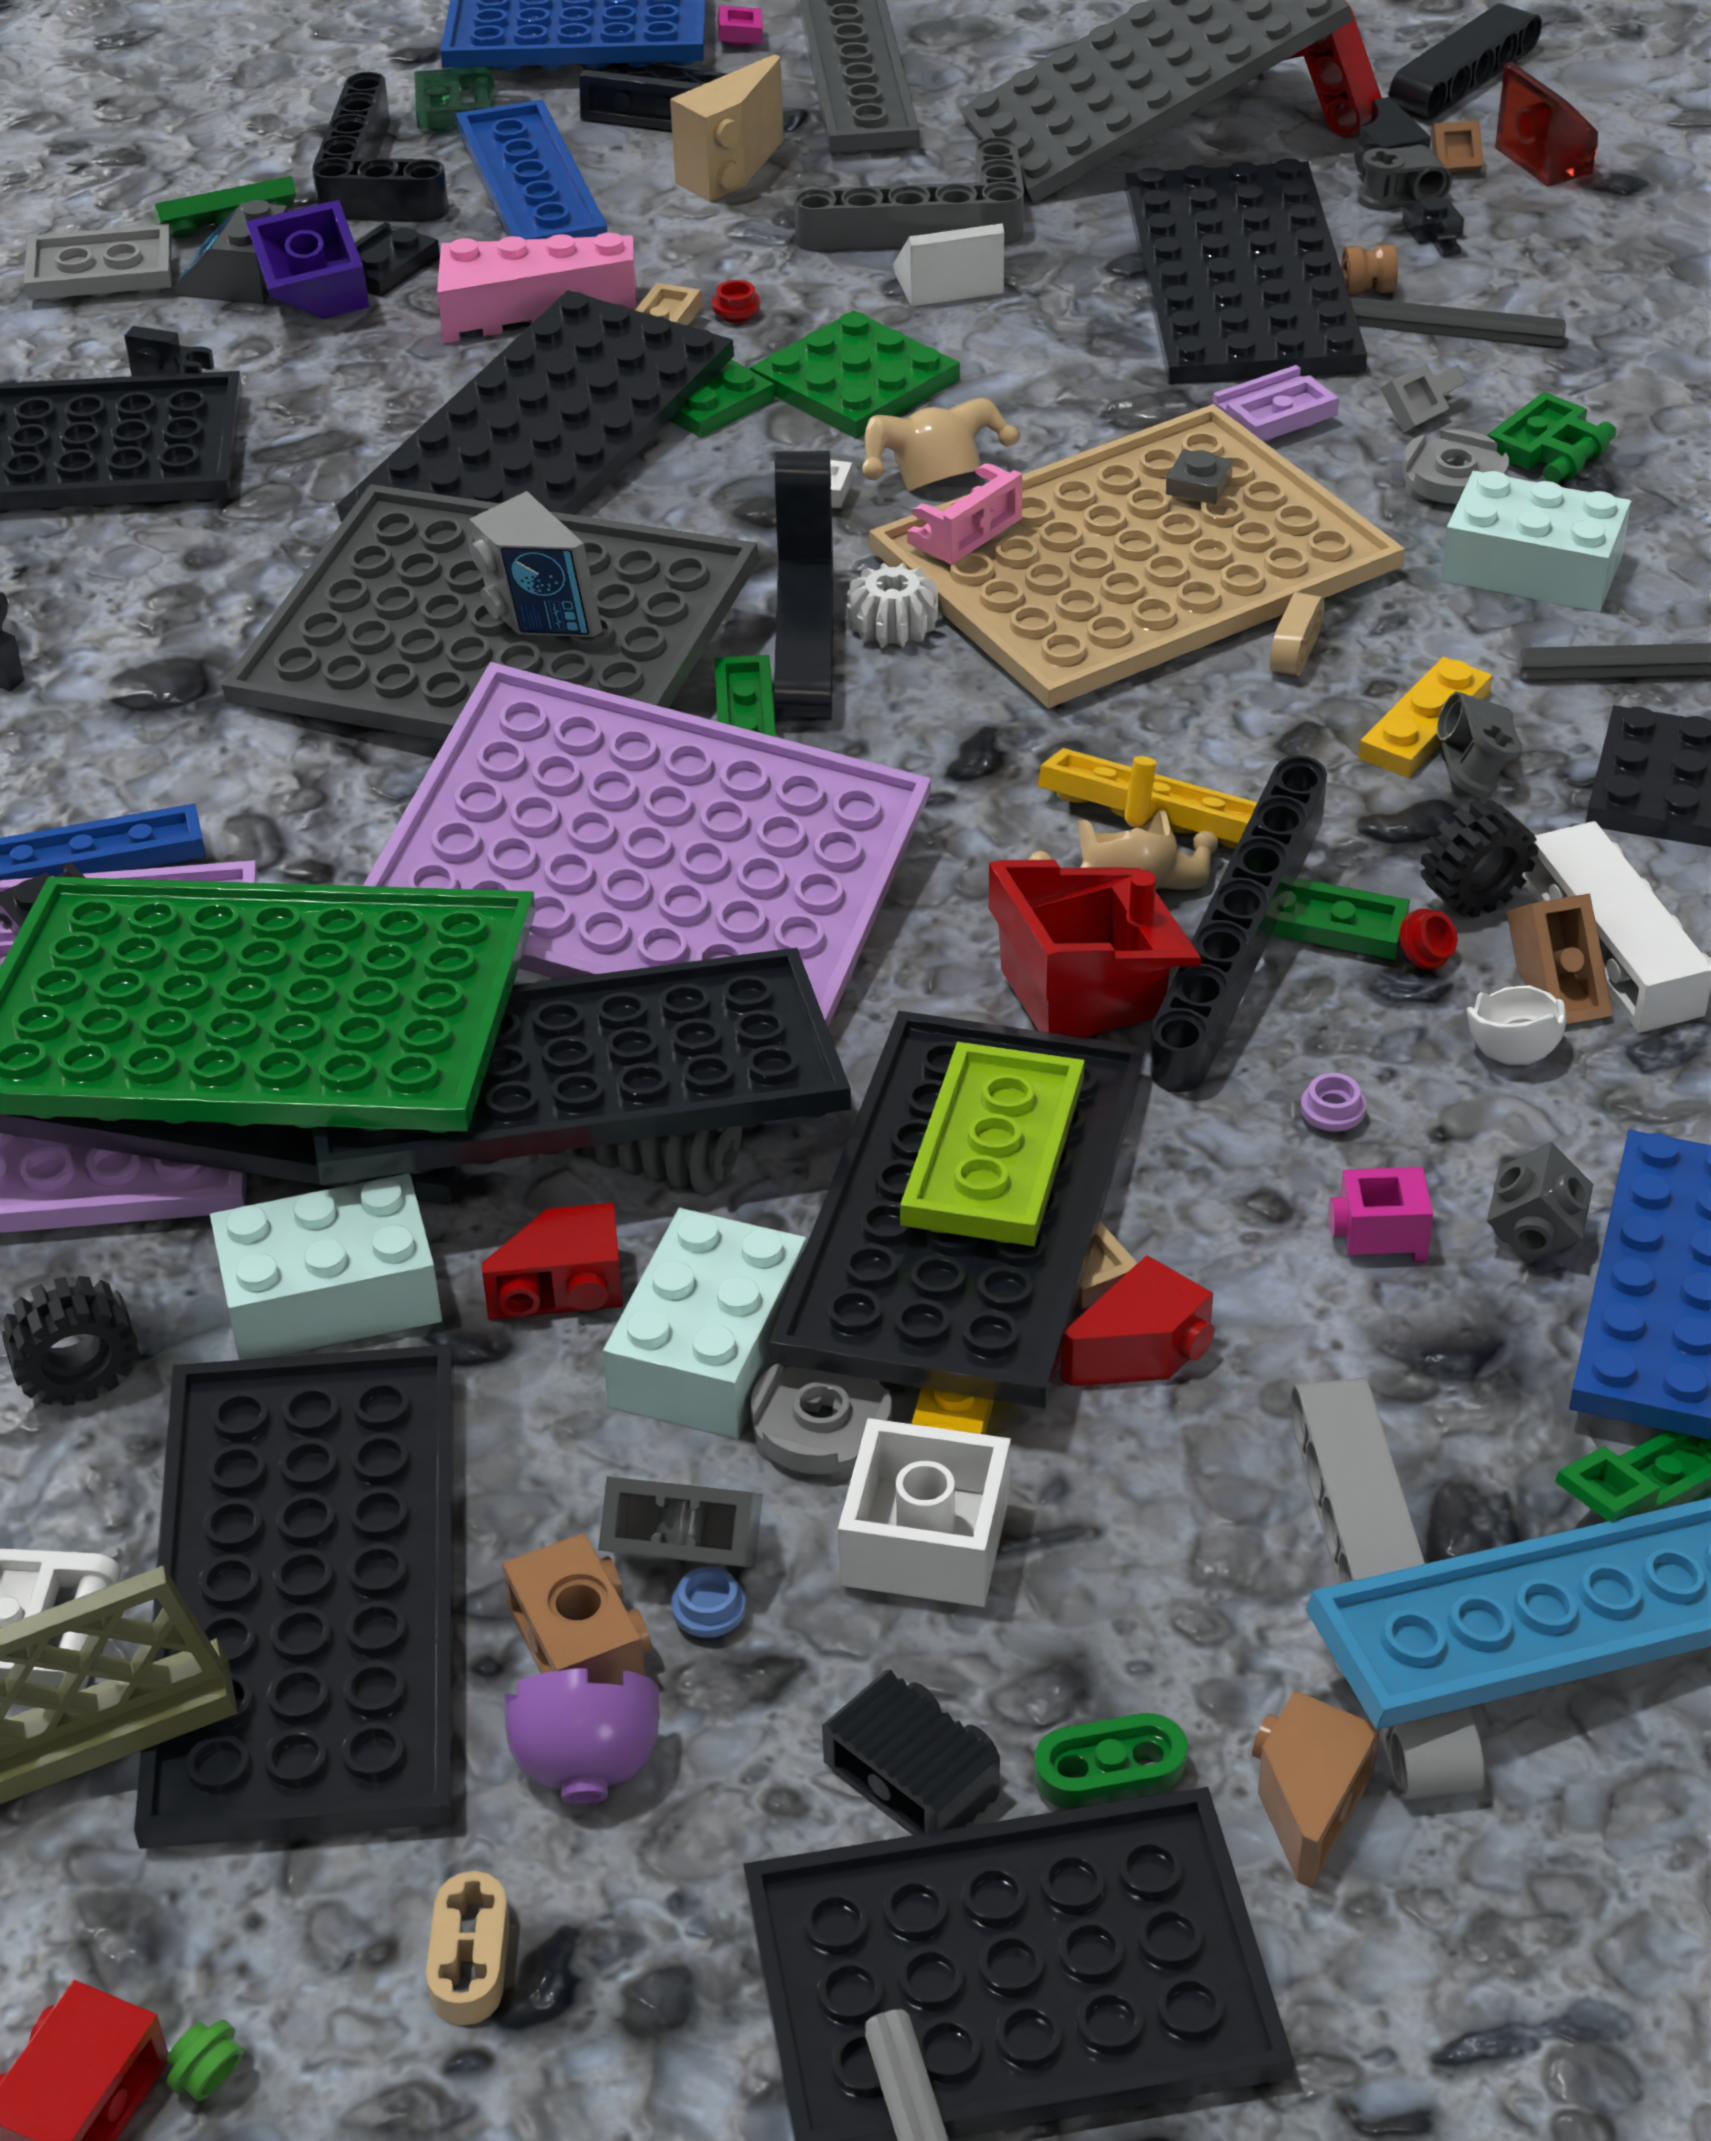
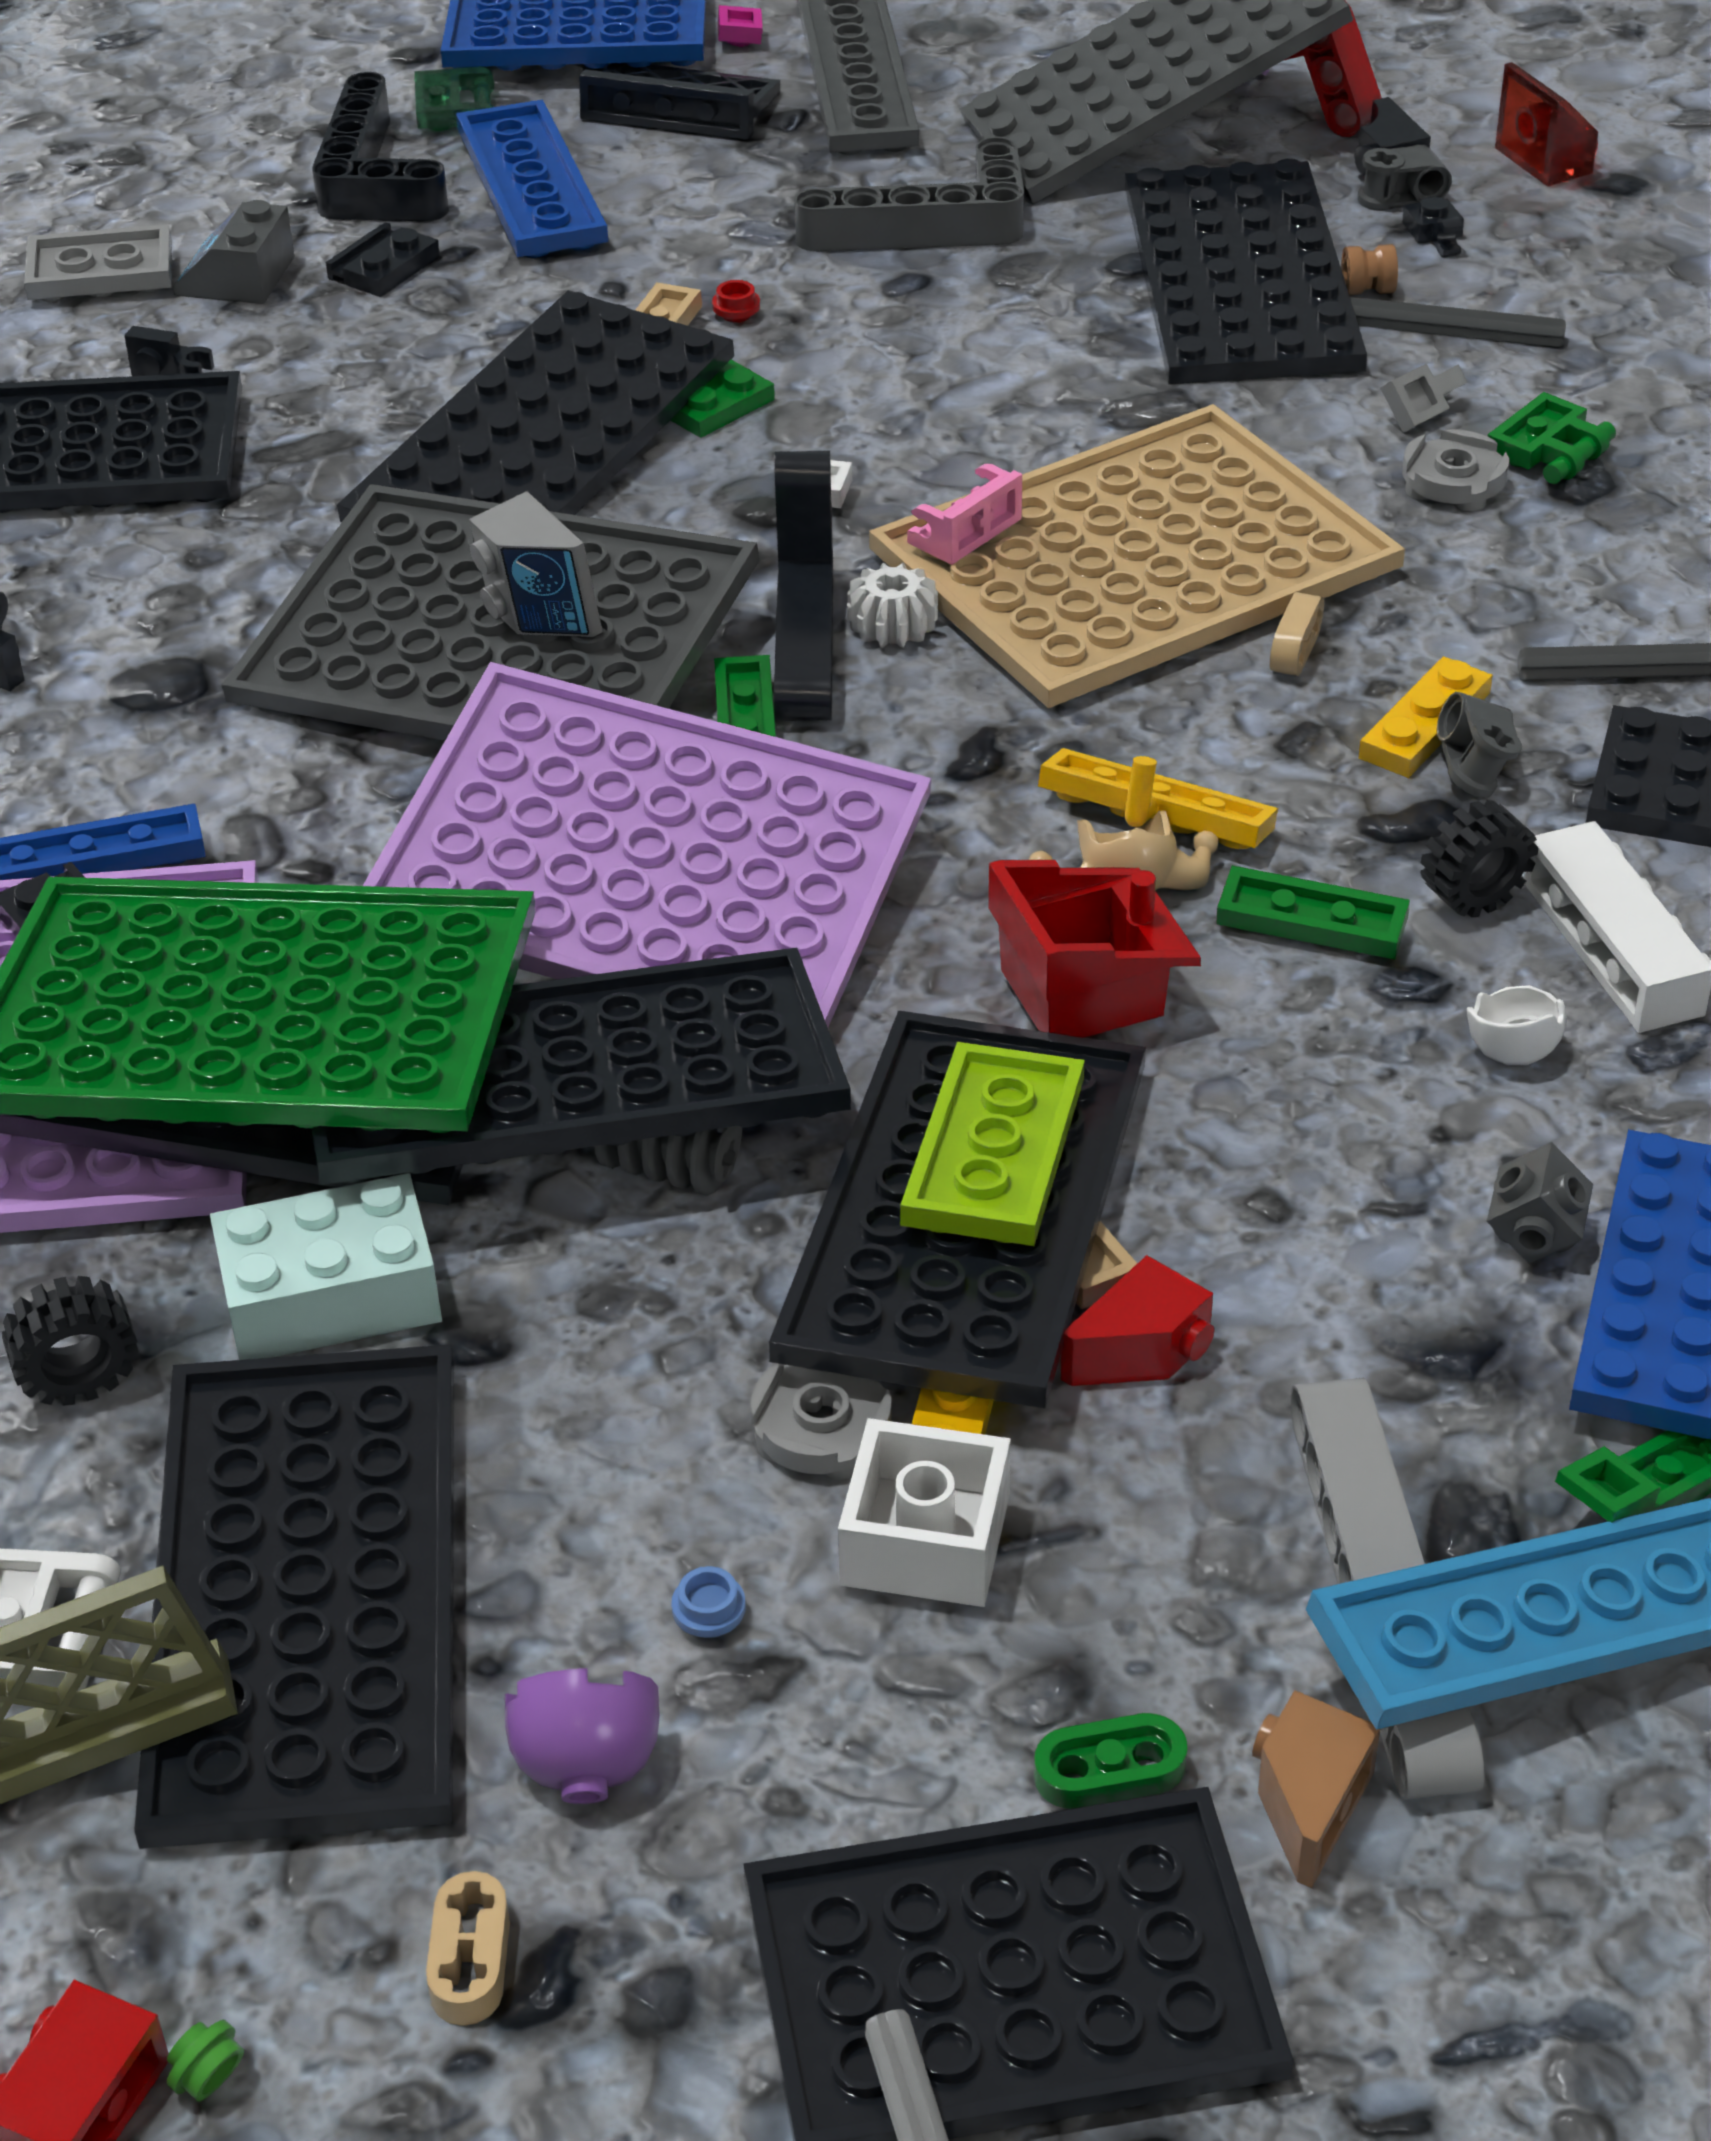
(214, 207): green plate -> none
(311, 260): dark purple slope -> none
(521, 278): bright pink wedge -> none
(556, 1265): red slope -> none
(573, 1612): medium nougat brick -> none
(680, 1522): dark grey brick -> none
(701, 1323): light aqua brick -> none
(727, 129): tan slope -> none
(856, 372): green plate -> none
(912, 1756): black brick -> none
(934, 441): tan piece -> none
(952, 265): white slope -> none
(1199, 476): dark grey plate -> none
(1238, 924): black beam -> none
(1278, 403): lavender plate -> none
(1333, 1102): lavender plate -> none
(1383, 1212): dark pink brick -> none
(1428, 938): red plate -> none
(1458, 145): medium nougat plate -> none
(1465, 60): black beam -> none
(1535, 540): light aqua brick -> none
(1561, 954): medium nougat slope -> none

